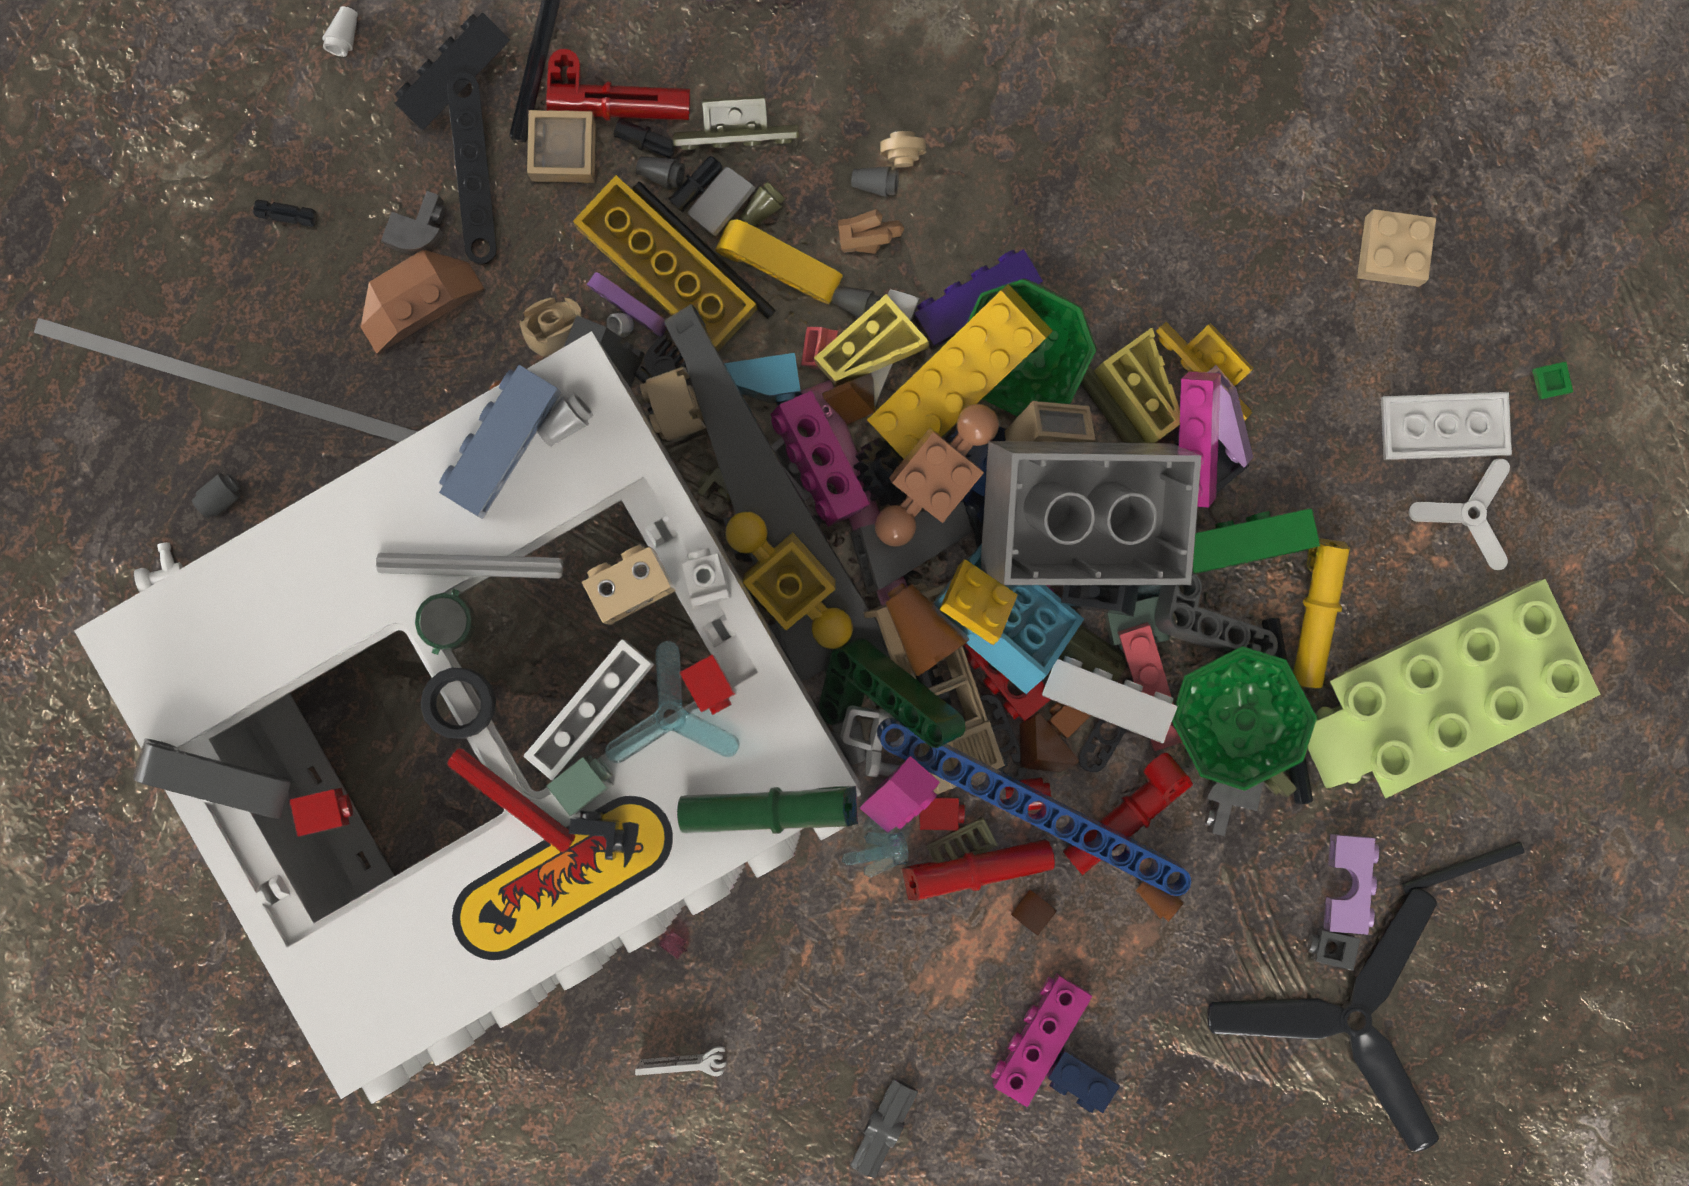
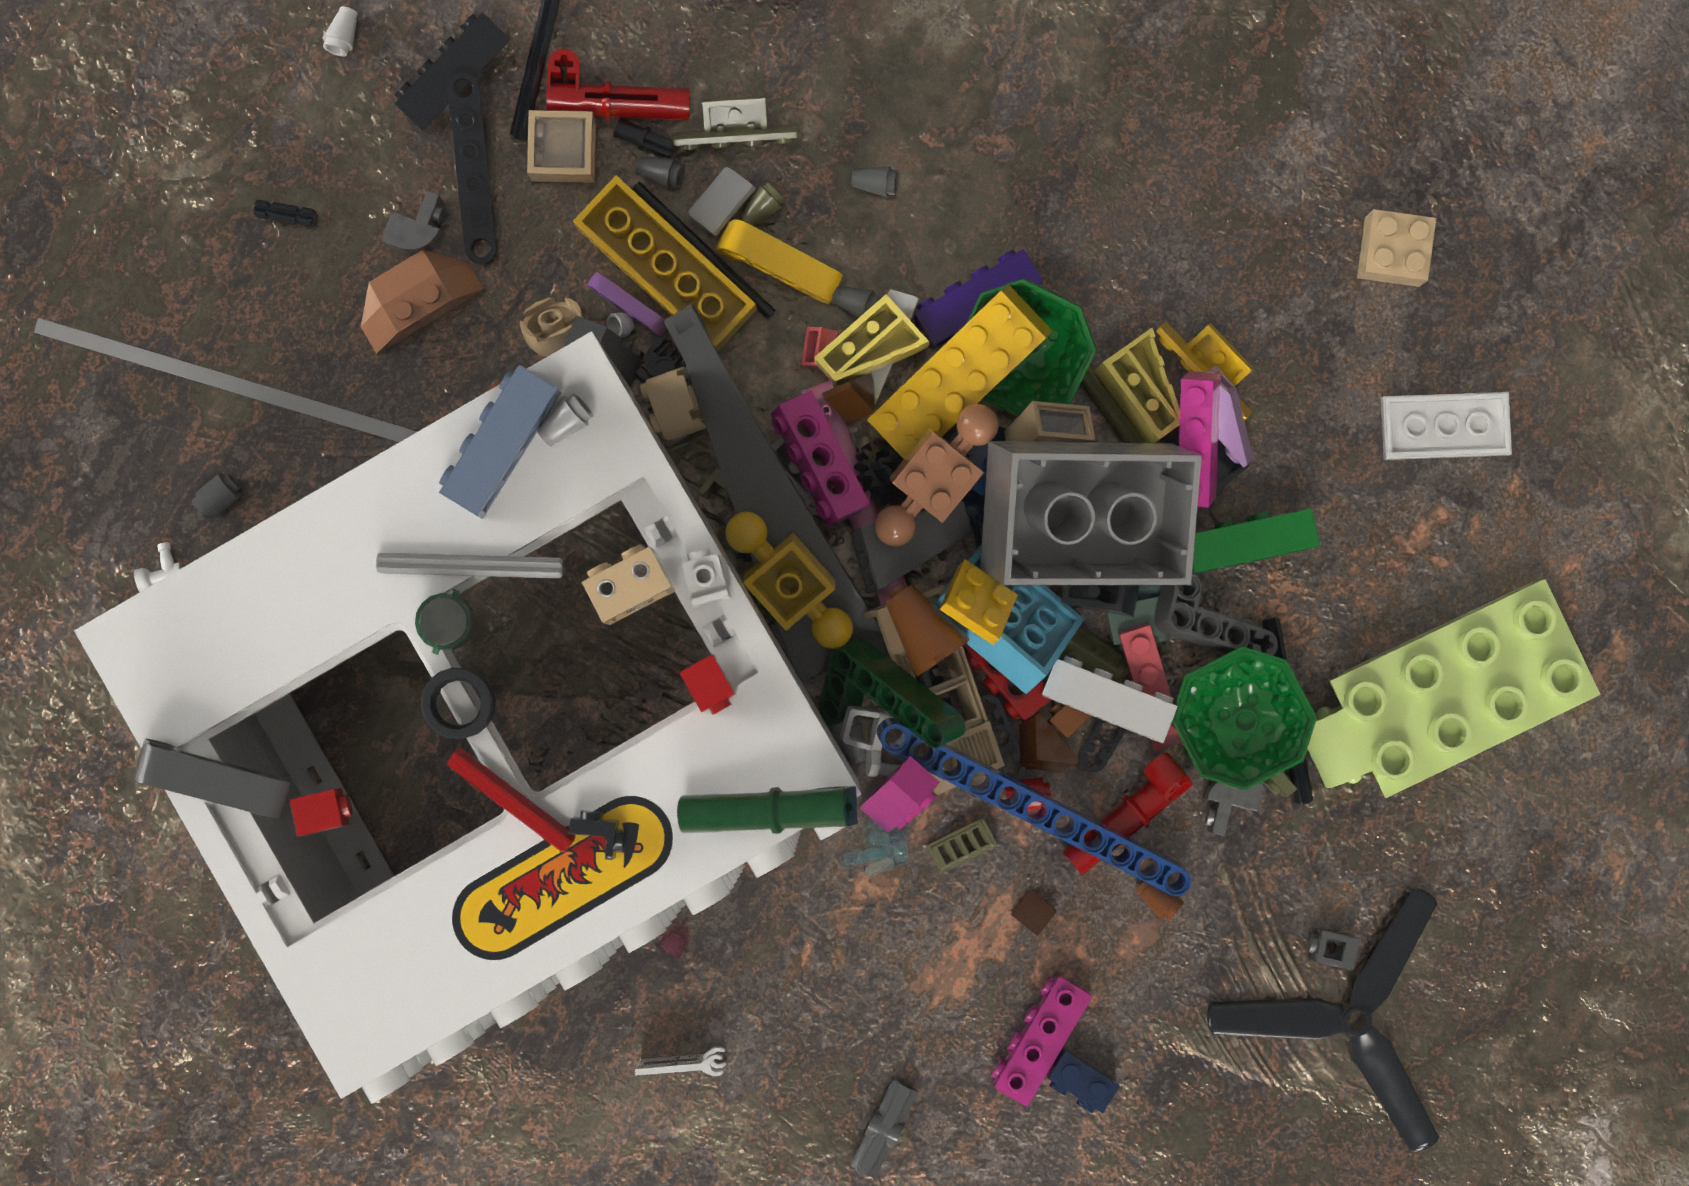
(581, 784): sand green brick -> none
(588, 710): white brick -> none
(687, 723): clear light blue piece -> none
(695, 183): black axle -> none
(767, 378): medium azure slope -> none
(867, 232): medium nougat rock -> none
(903, 148): tan plate -> none
(942, 814): red brick -> none
(973, 871): red piece -> none
(1328, 571): yellow piece -> none
(1352, 911): lavender arch -> none
(1463, 867): black bar -> none
(1479, 502): white piece -> none
(1552, 380): green plate -> none

